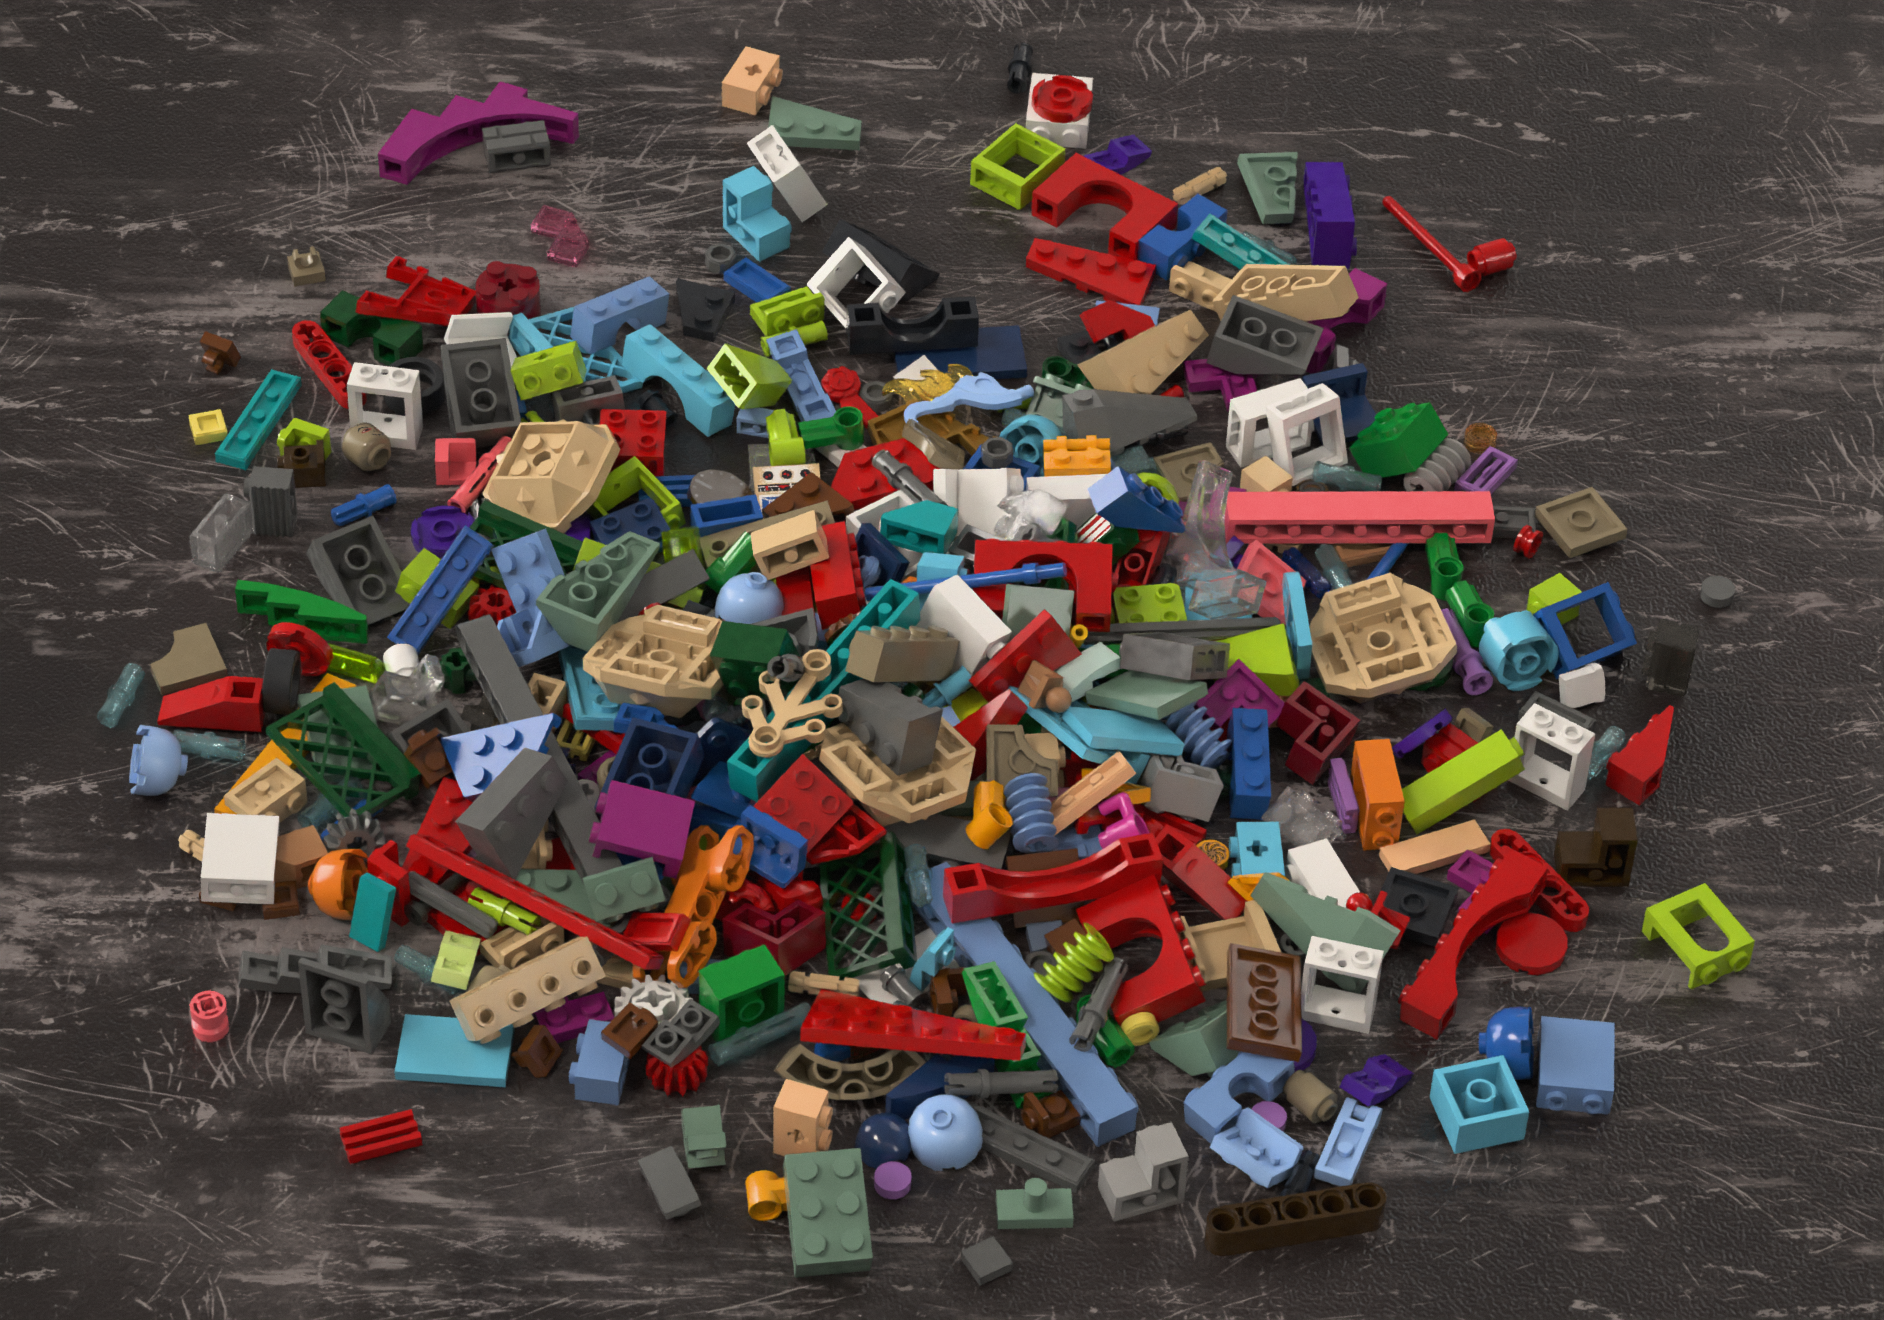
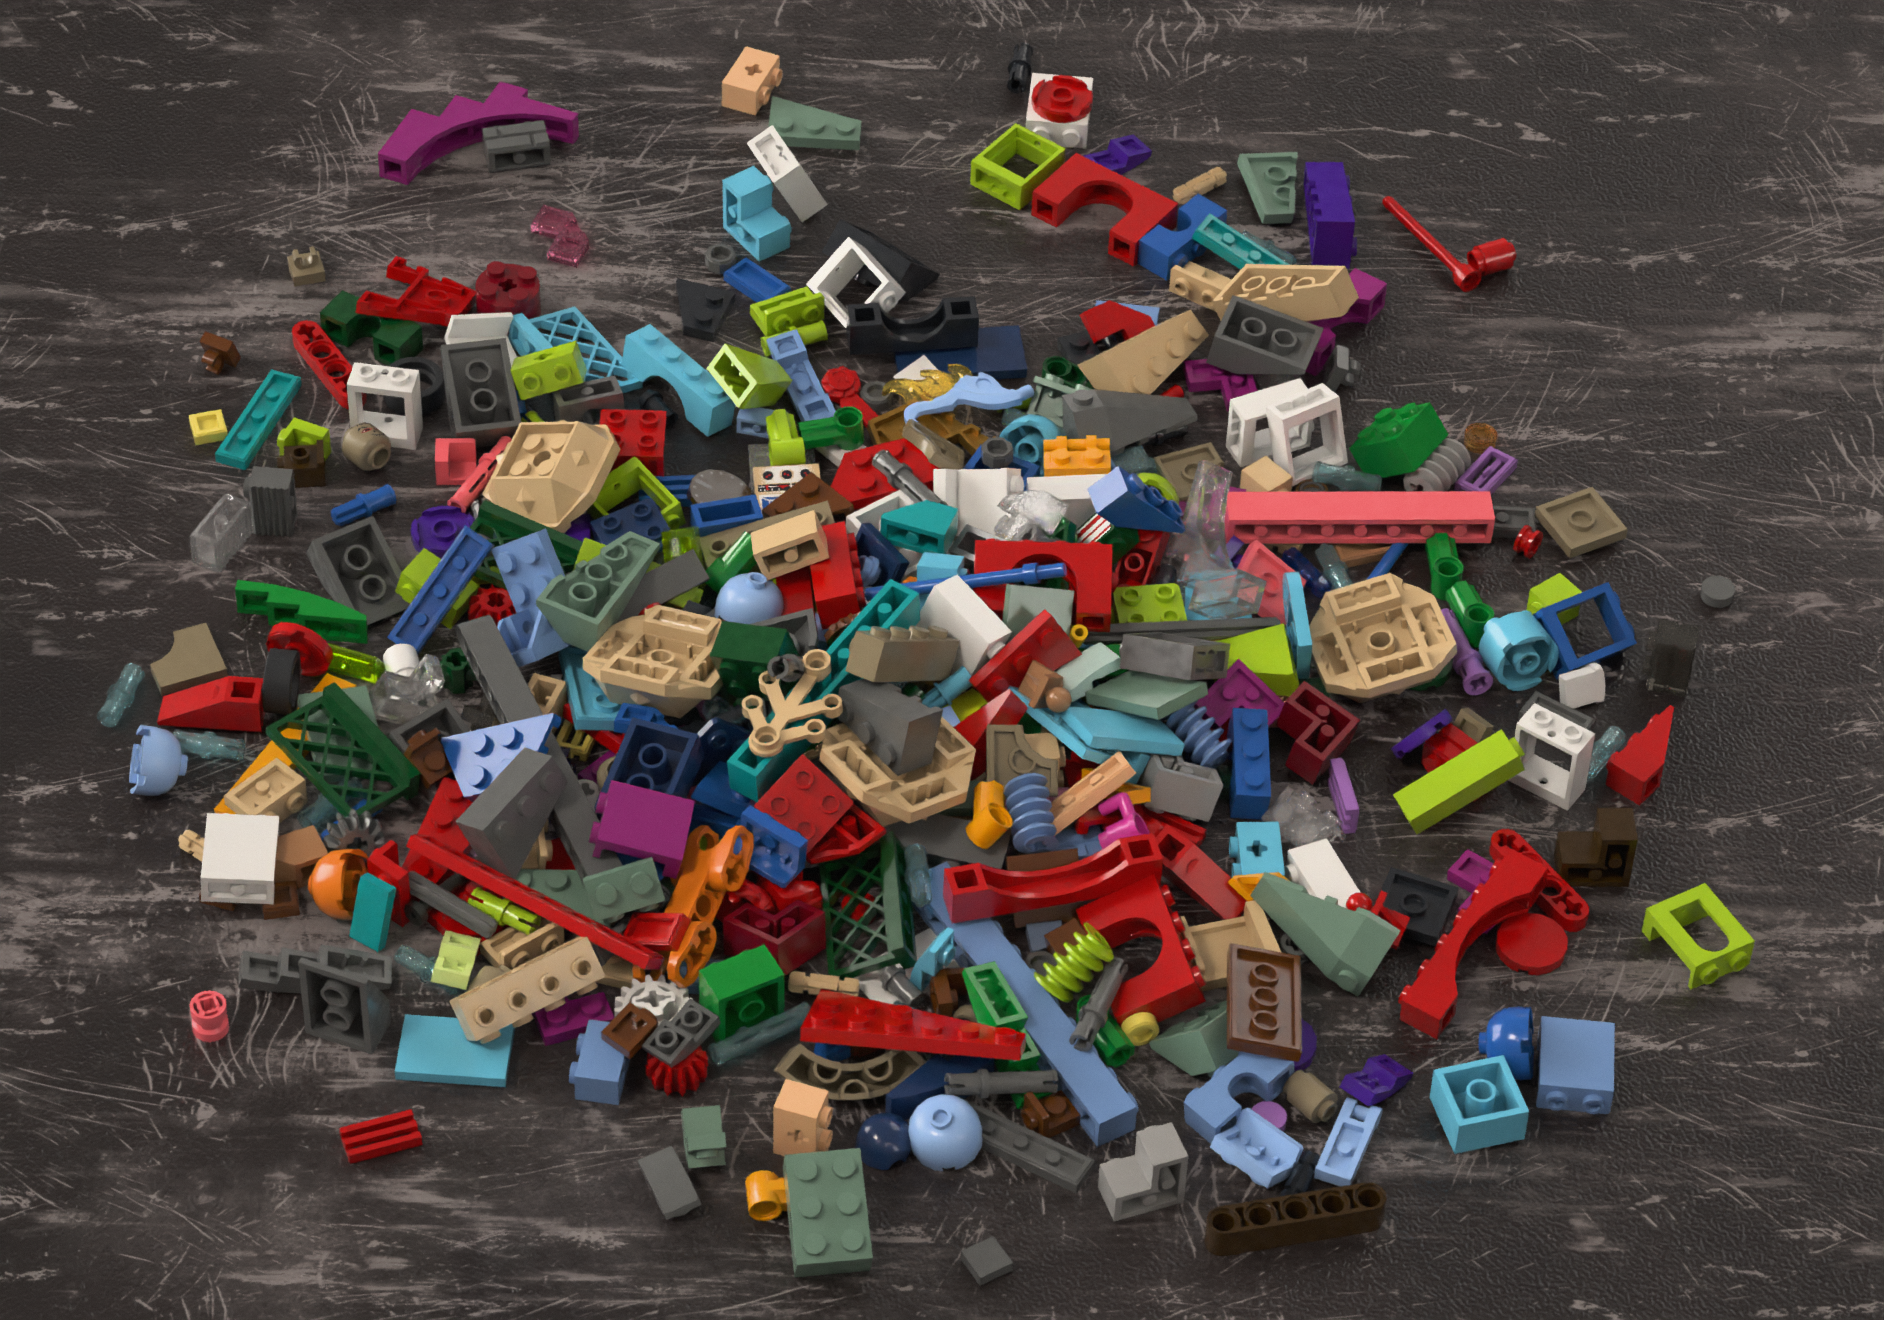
(538, 1051): reddish brown tile -> none
(599, 319): medium blue arch -> none
(892, 1180): medium lavender tile -> none
(1034, 1207): sand green tile -> none
(1104, 273): red wing -> none
(1216, 852): tile -> none
(1320, 1001): white window -> none
(1350, 386): dark blue bracket -> none
(1377, 793): orange window -> none
(1435, 848): light nougat tile -> none

